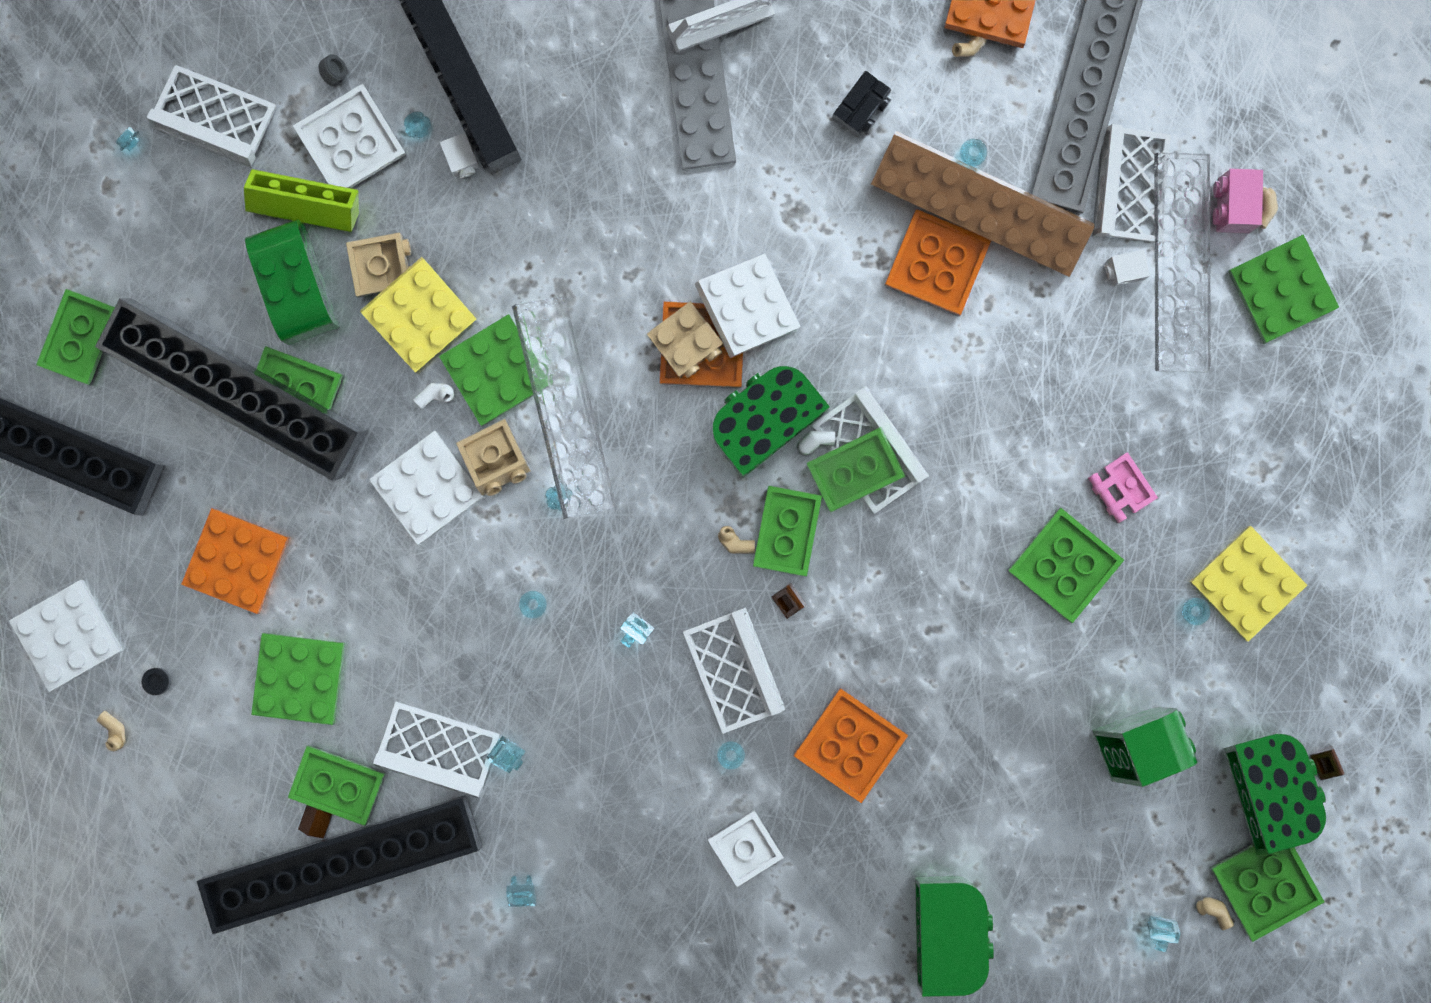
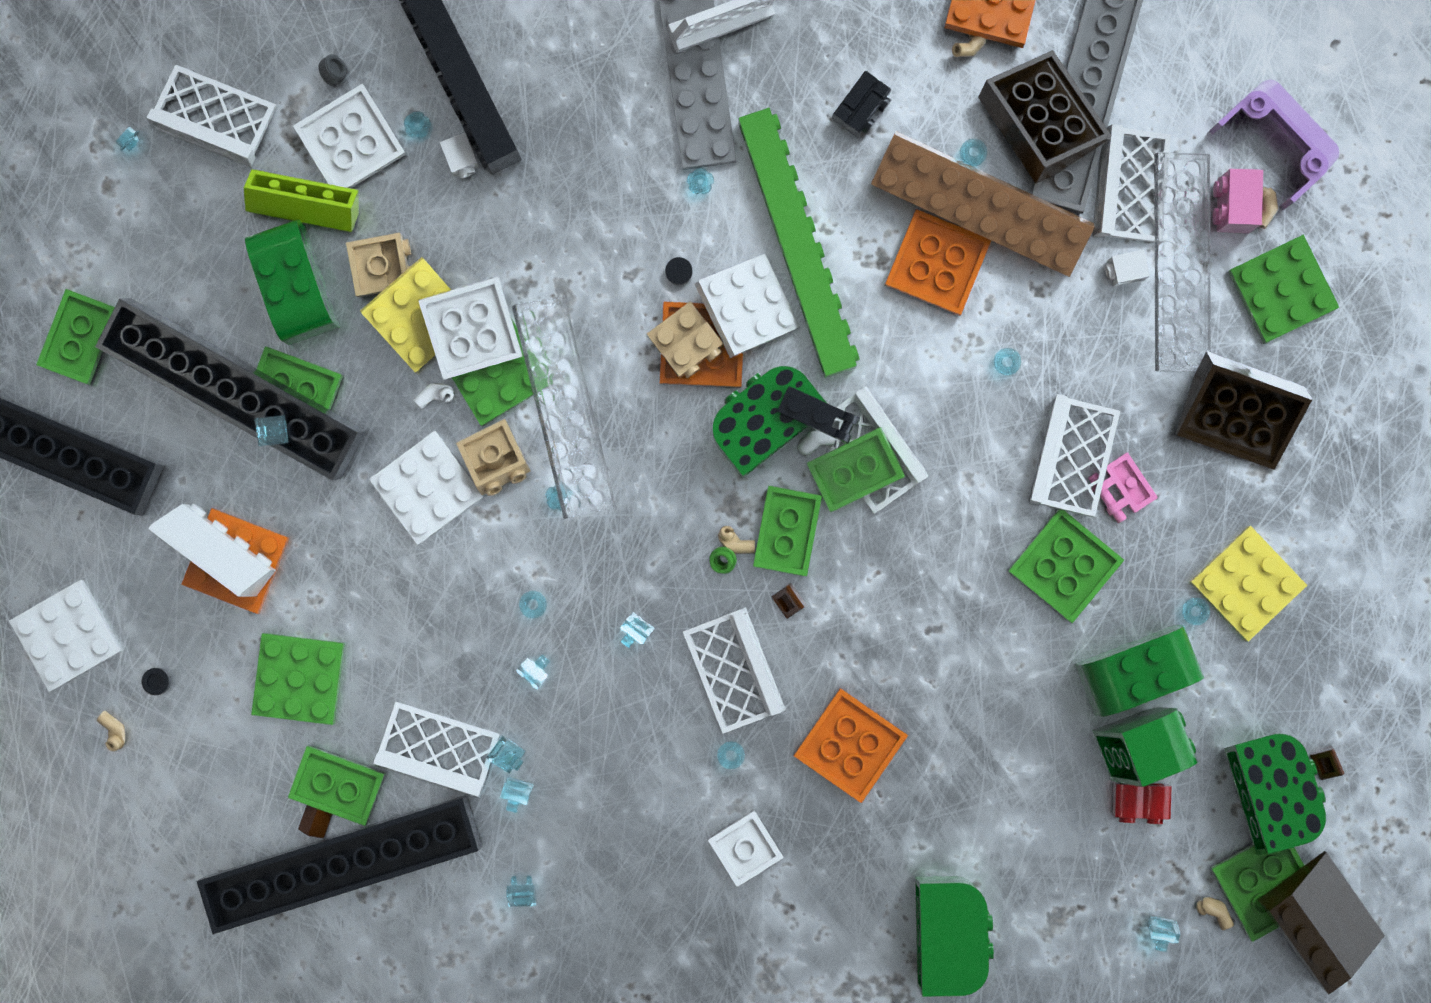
(214, 550): none -> white slope
(271, 430): none -> clear light blue tile
(470, 328): none -> white plate
(516, 792): none -> clear light blue tile
(533, 671): none -> clear light blue tile
(678, 271): none -> black tile
(695, 187): none -> clear light blue plate
(719, 566): none -> bright green plate
(797, 242): none -> bright green brick
(817, 414): none -> black plate
(1013, 355): none -> clear light blue plate
(1043, 115): none -> dark brown slope
(1051, 449): none -> white fence
(1139, 671): none -> green brick
(1146, 802): none -> red brick
(1242, 410): none -> dark brown slope
(1319, 149): none -> lavender windscreen
(1323, 922): none -> slope

